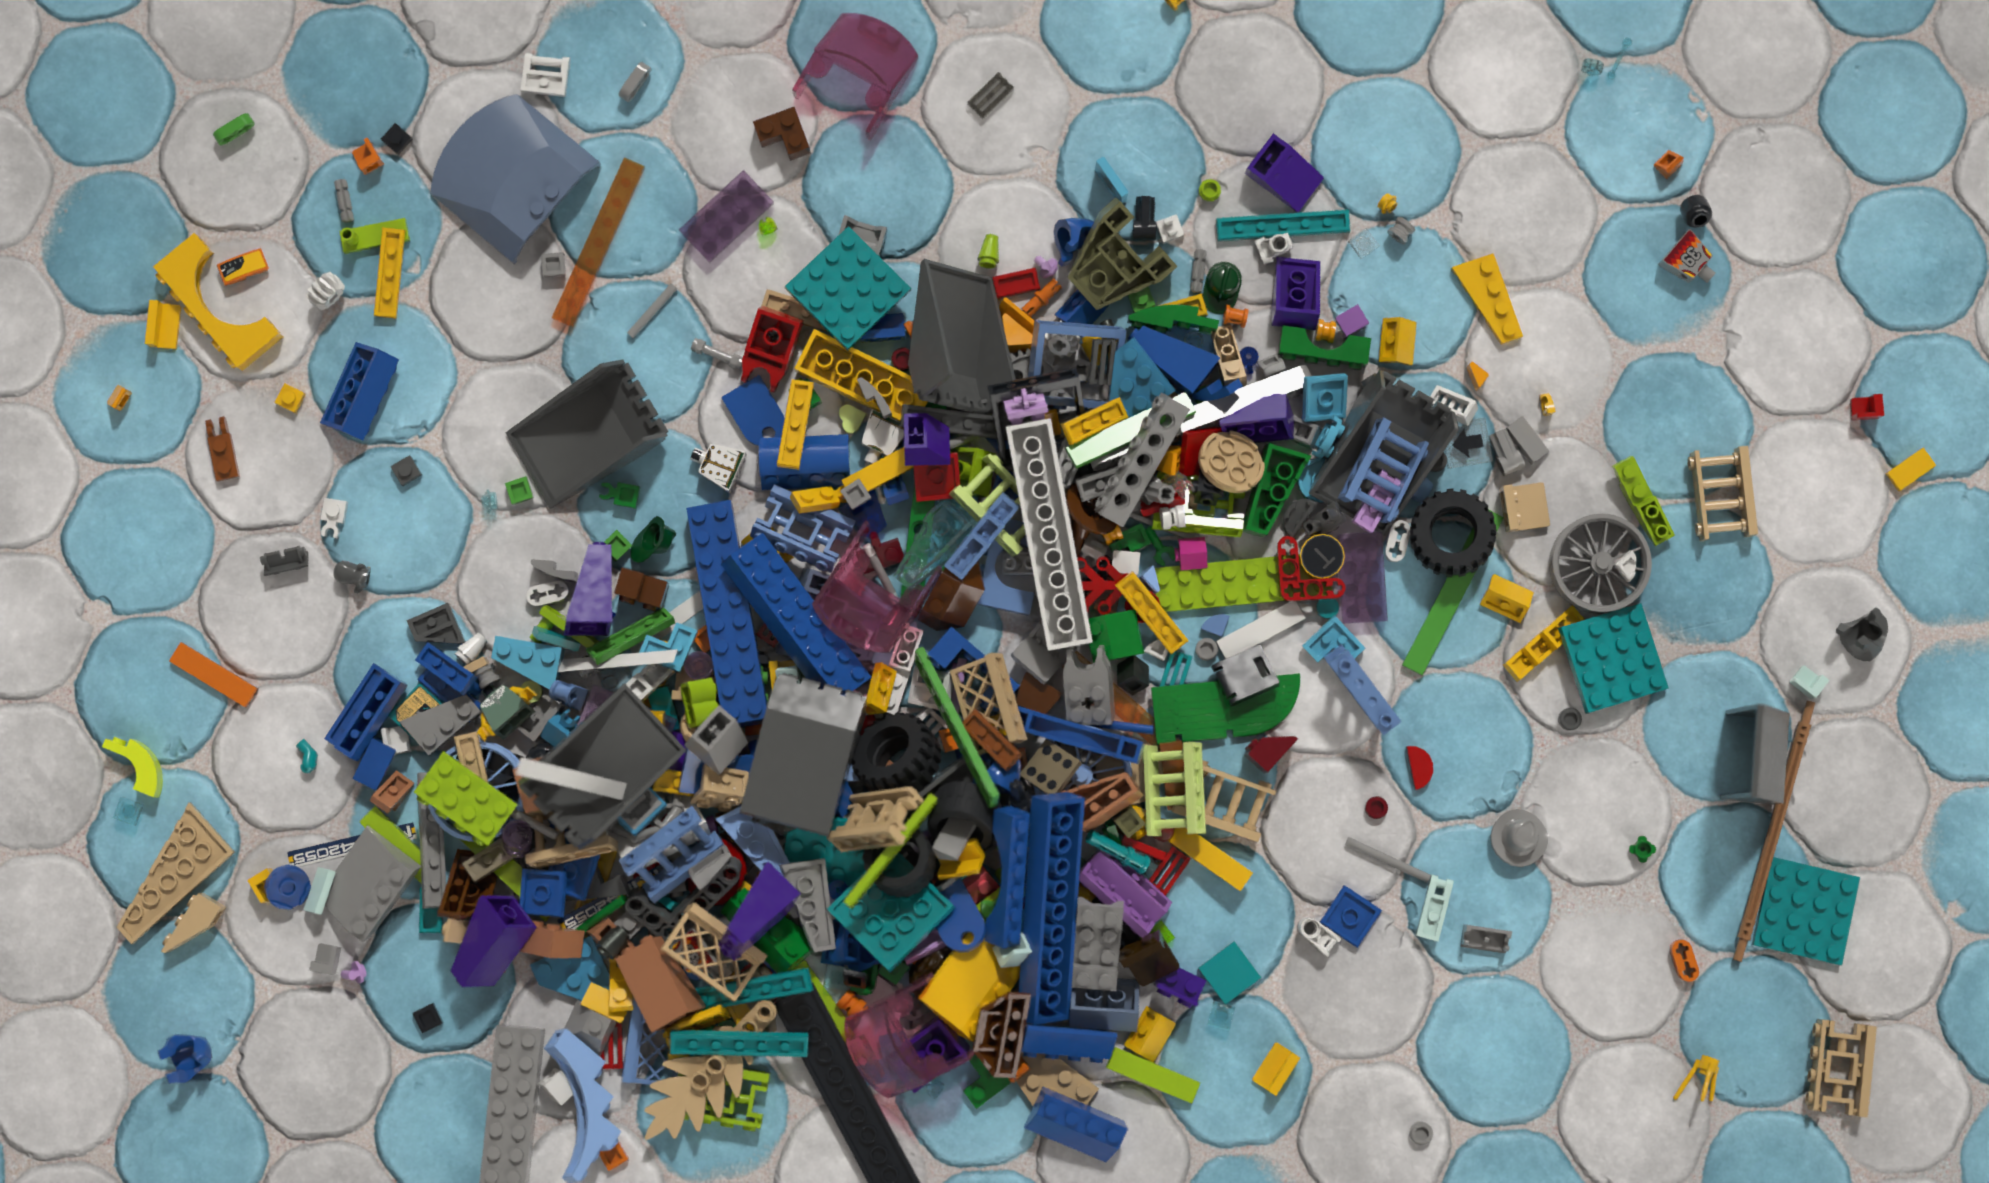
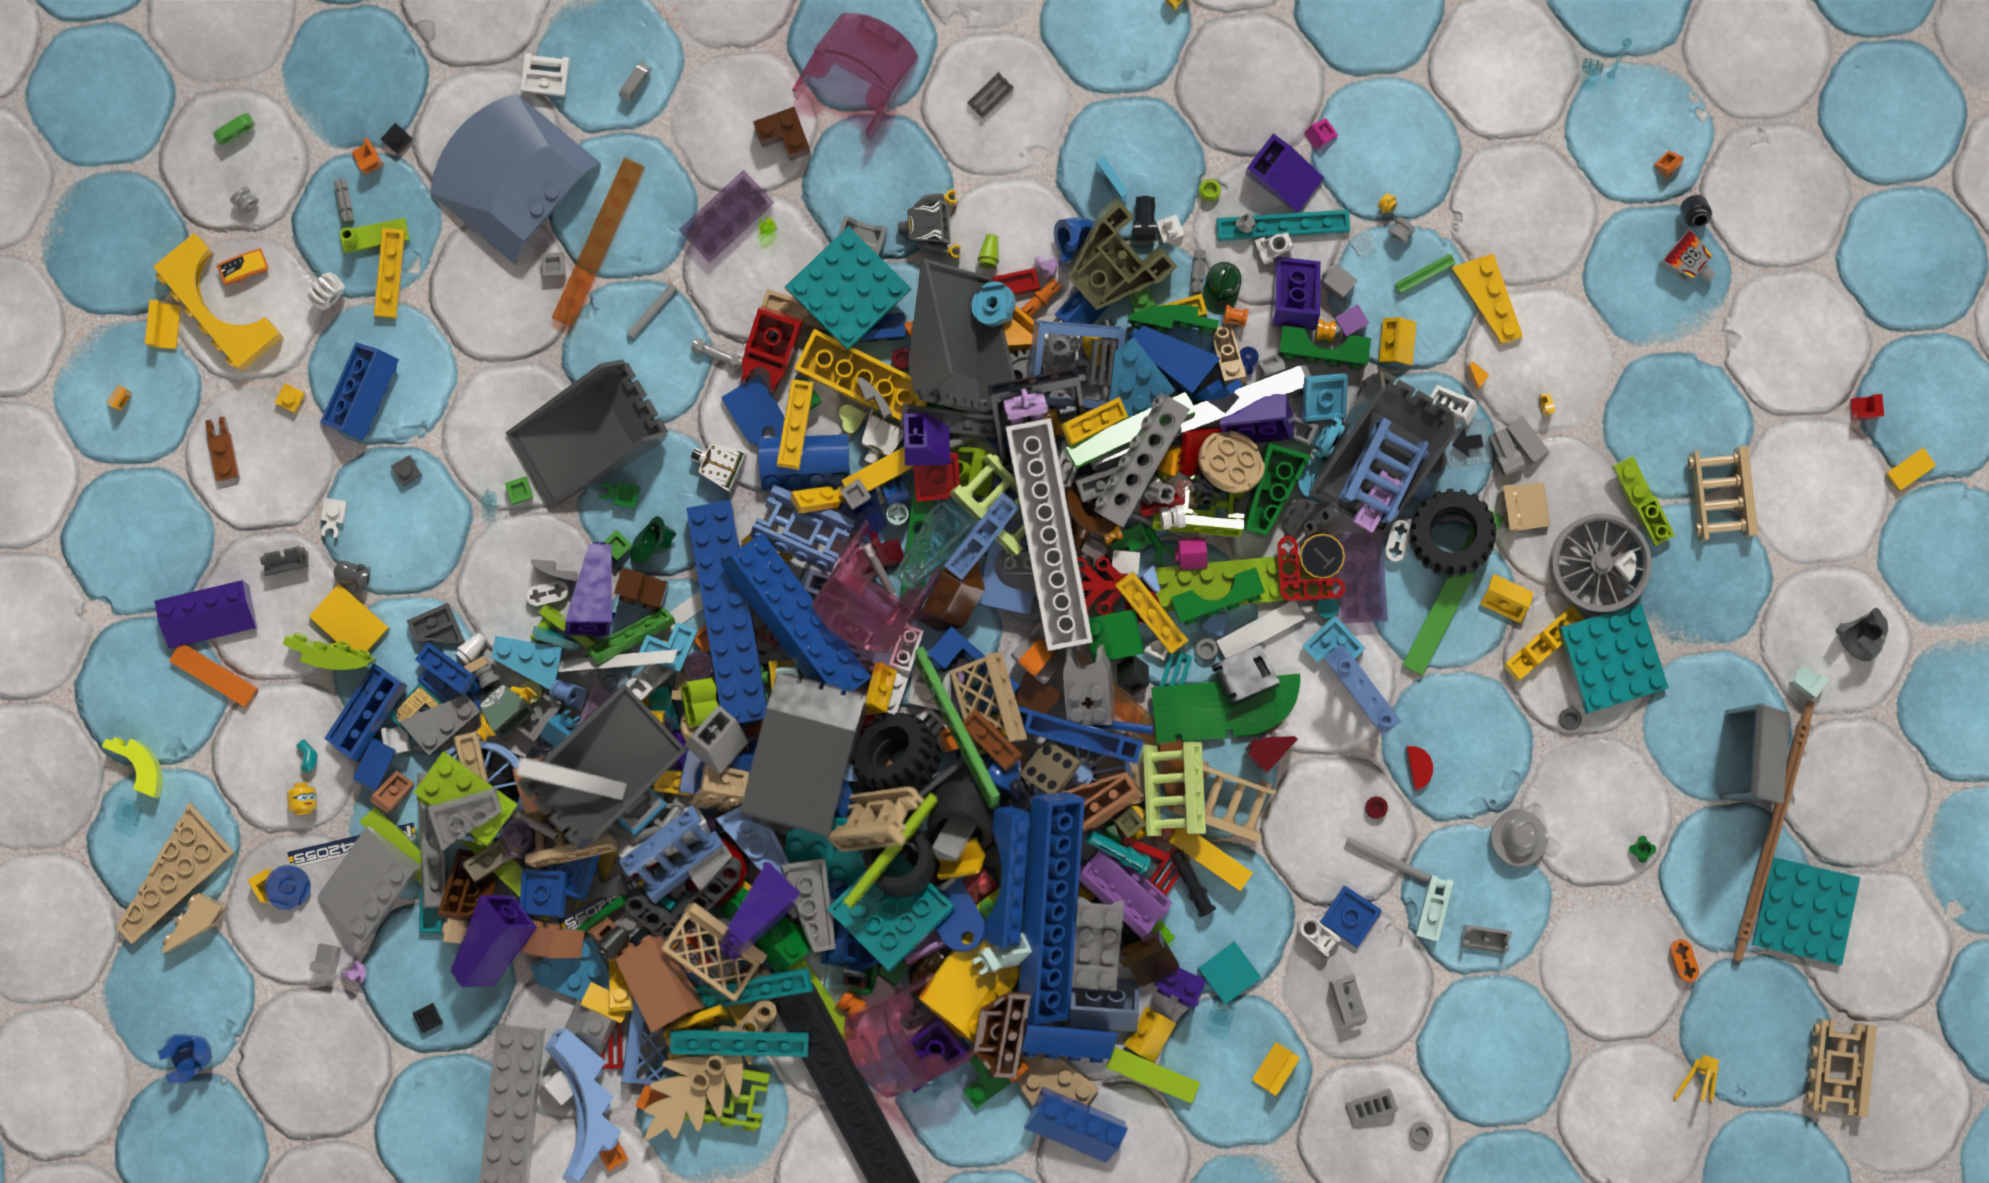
(206, 614): none -> dark purple slope
(244, 200): none -> light grey wheel
(301, 799): none -> yellow head
(319, 890): light aqua tile -> none
(335, 656): none -> lime slope
(348, 620): none -> yellow tile
(461, 815): none -> light grey wing
(649, 1096): none -> orange panel
(897, 514): none -> light aqua wheel
(930, 225): none -> dark grey torso
(988, 960): none -> light aqua tile
(1004, 309): none -> medium azure plate
(1036, 657): none -> orange slope
(1190, 606): none -> green arch
(1196, 891): none -> black pin
(1246, 223): none -> light grey hinge
(1320, 133): none -> dark pink slope
(1338, 281): none -> light grey brick
(1348, 999): none -> light grey hinge
(1369, 1098): none -> light grey slope
(1424, 273): none -> bright green axle

